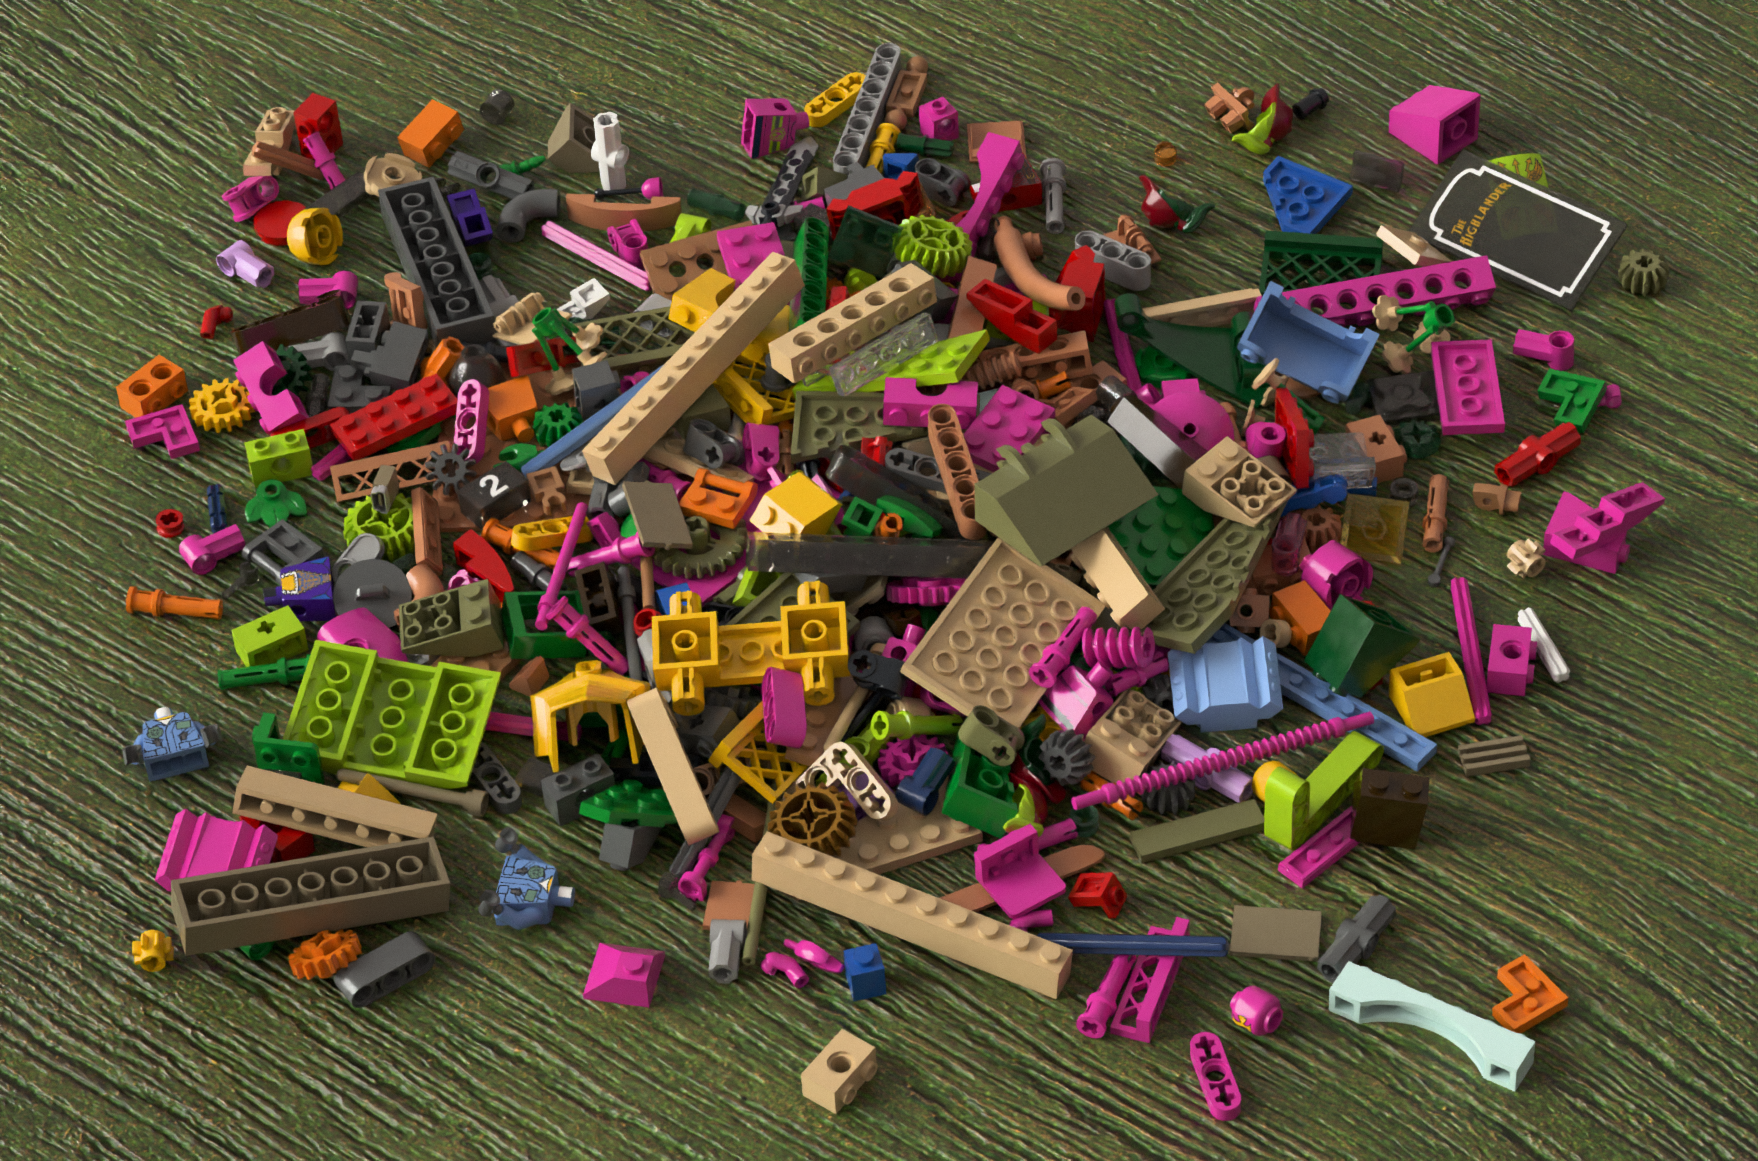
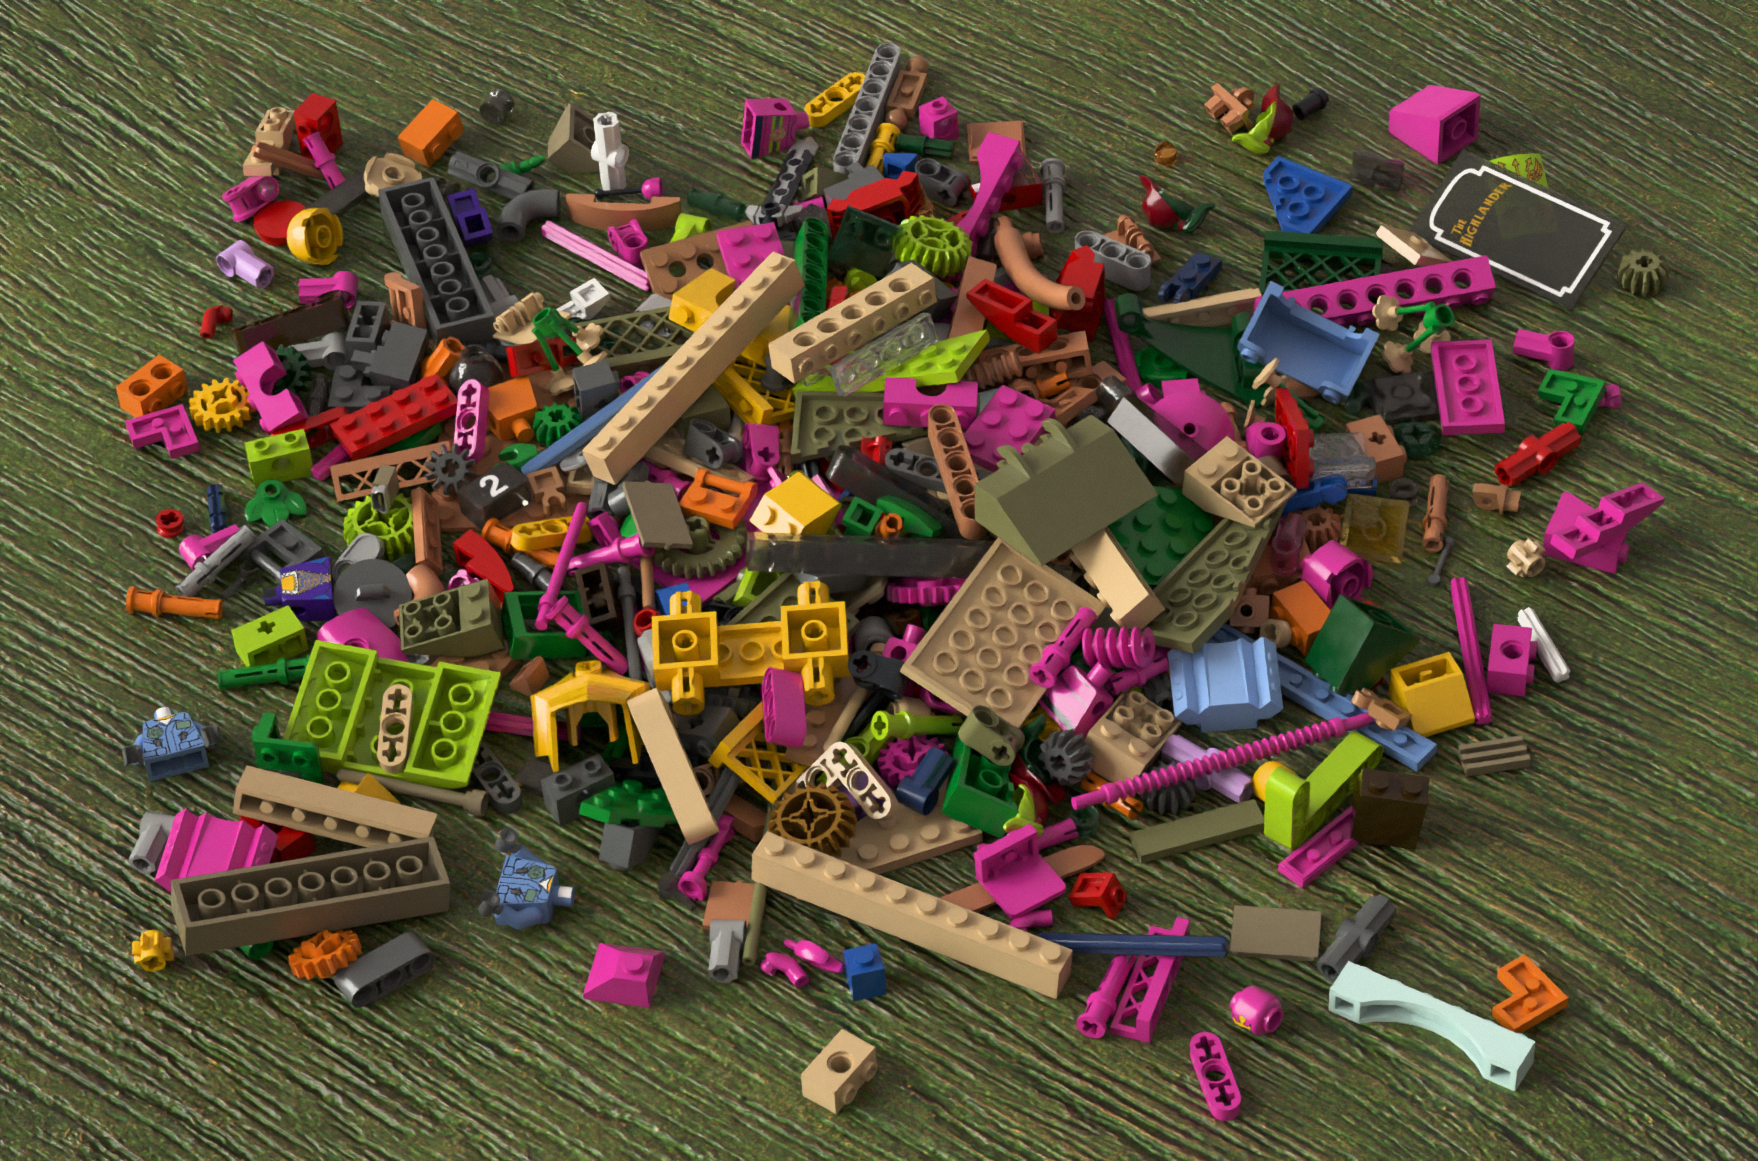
(152, 842): none -> light grey piece
(206, 571): none -> light grey pin
(402, 740): none -> tan beam
(1190, 278): none -> dark blue hinge
(1384, 711): none -> medium nougat plate

